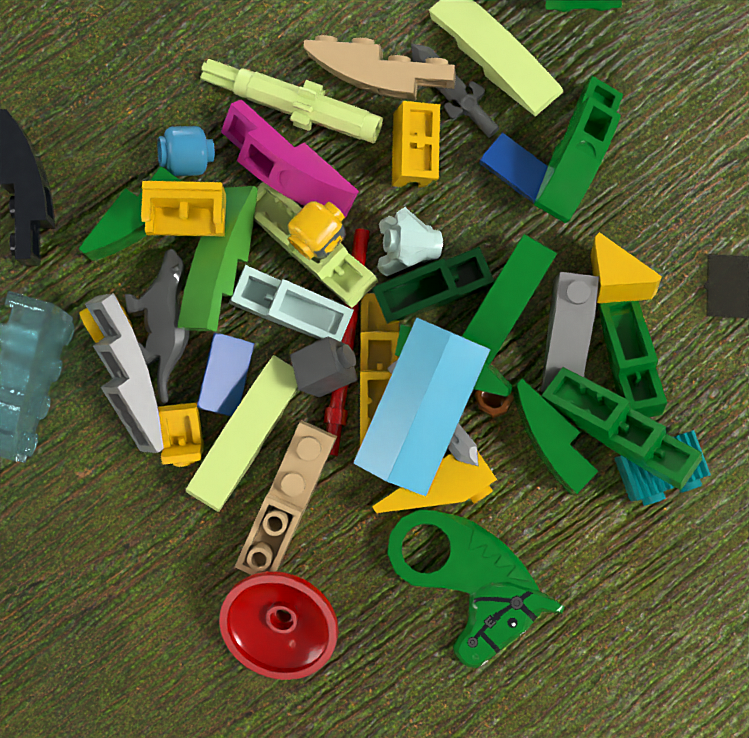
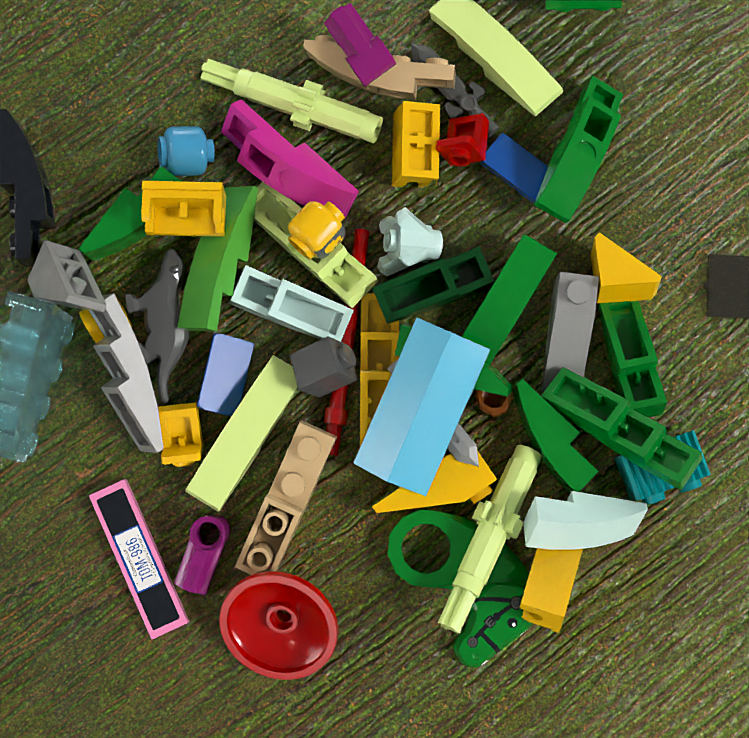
(64, 279): none -> light grey slope
(139, 559): none -> tile
(201, 556): none -> magenta piece
(364, 52): none -> magenta piece
(465, 140): none -> red bracket
(496, 523): none -> yellowish green piece
(550, 587): none -> yellow hinge
(581, 521): none -> light aqua slope

